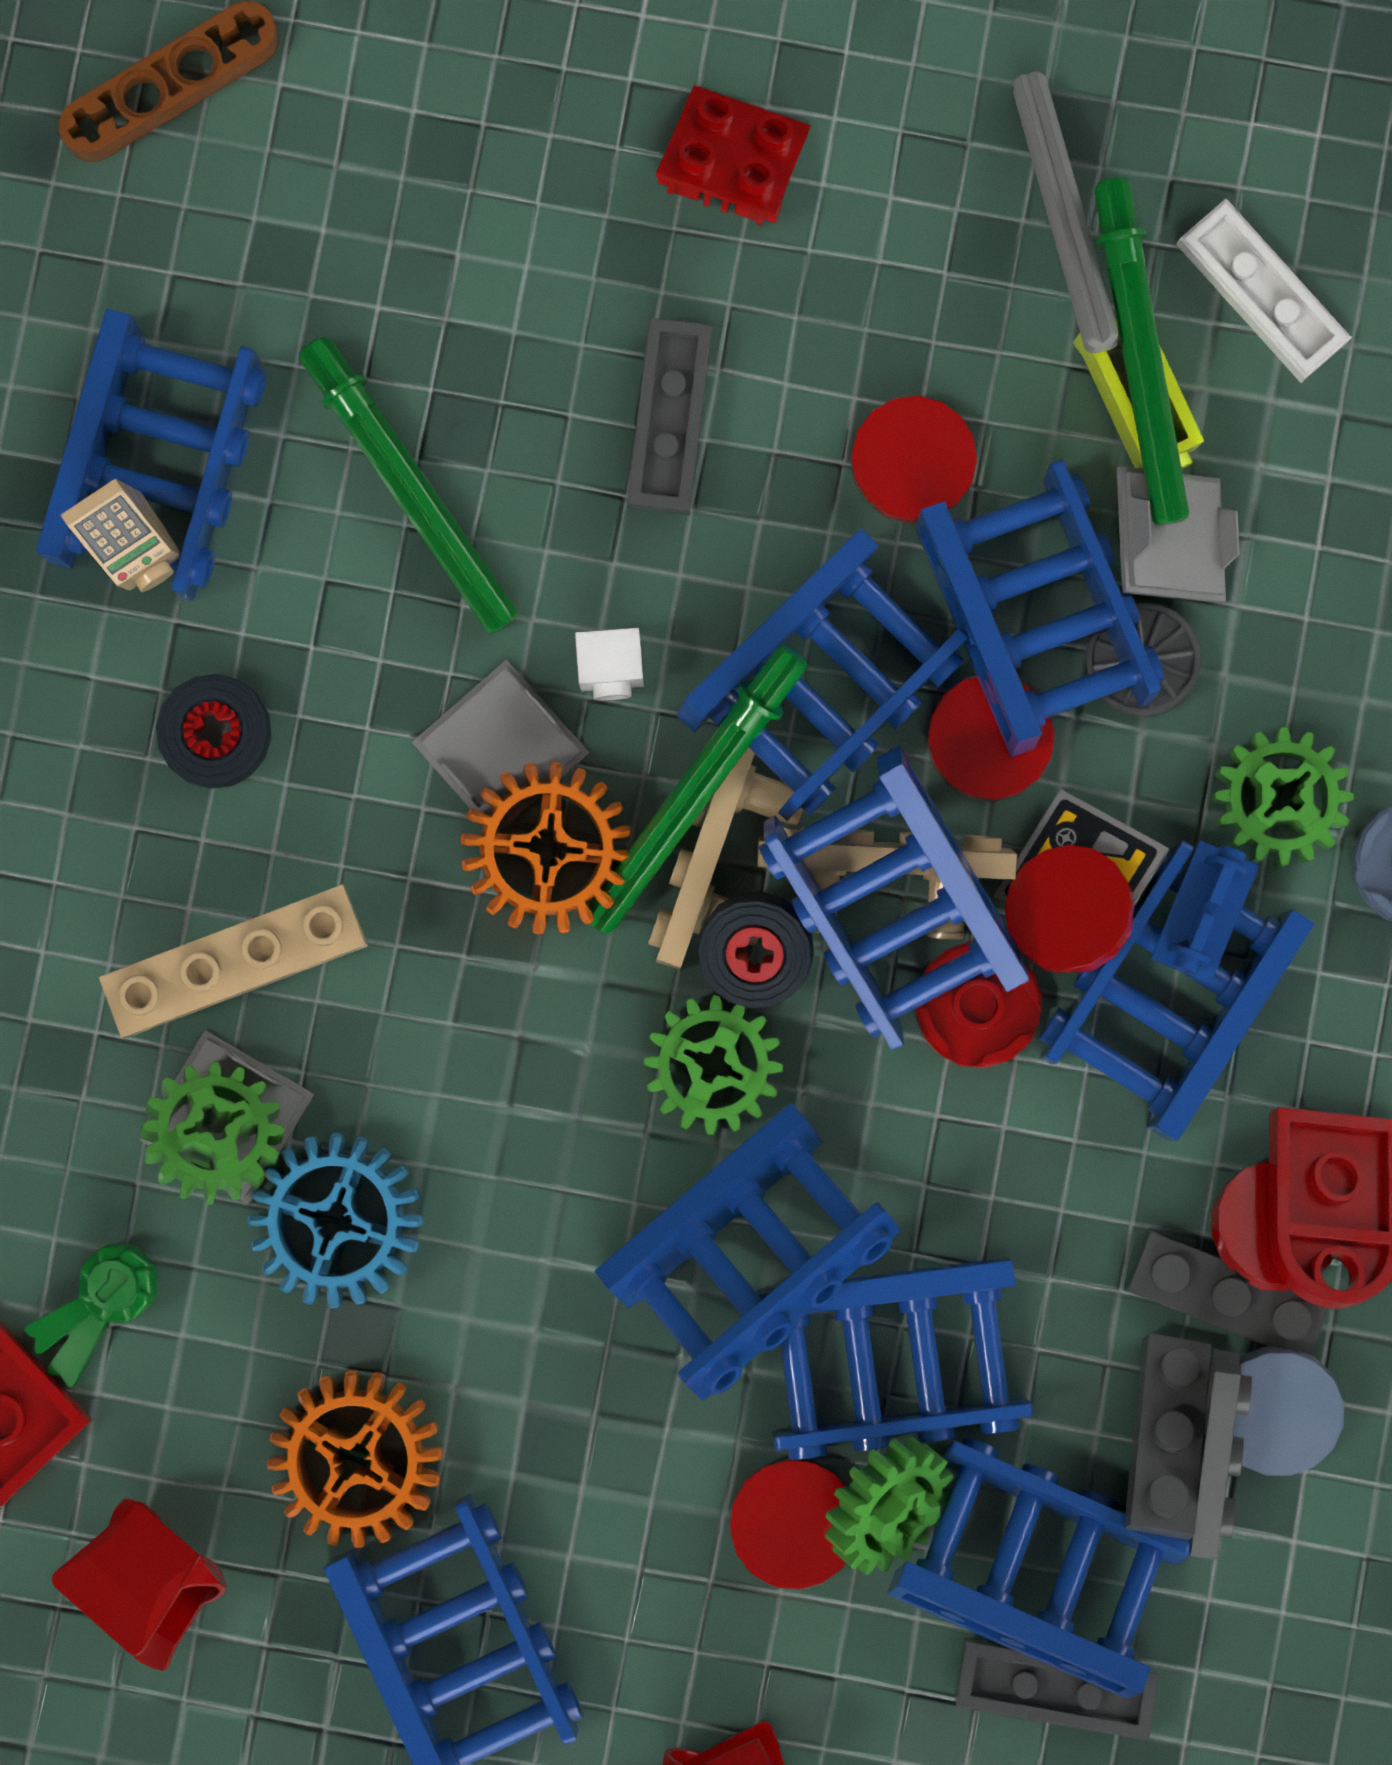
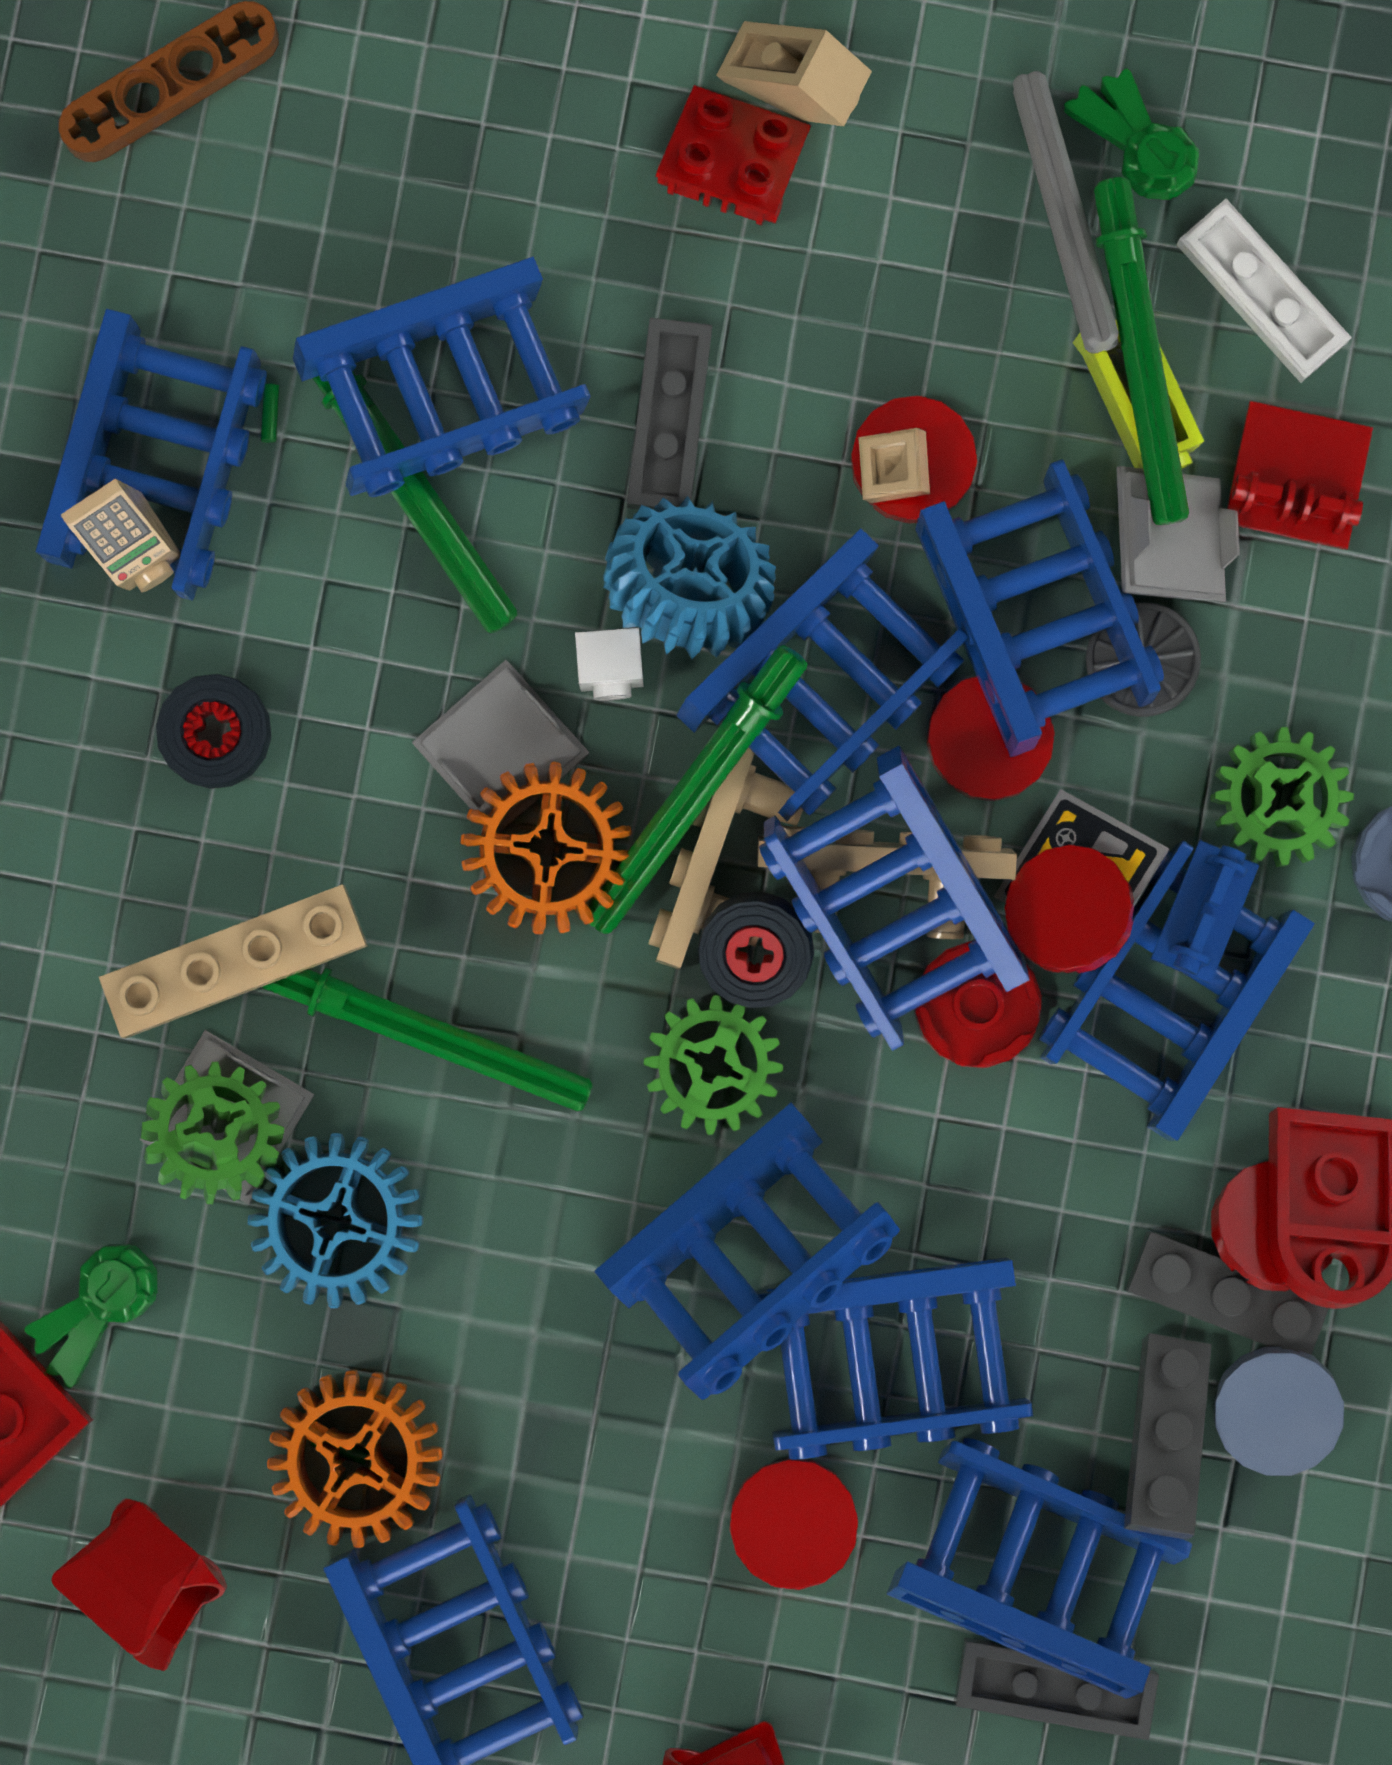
(270, 413): none -> green piece
(345, 1002): none -> green axle
(450, 315): none -> blue fence
(691, 561): none -> dark azure gear
(796, 71): none -> tan slope
(888, 1505): bright green gear -> none
(894, 465): none -> tan tile
(1156, 156): none -> green piece
(1221, 1452): dark grey plate -> none
(1299, 475): none -> red hinge

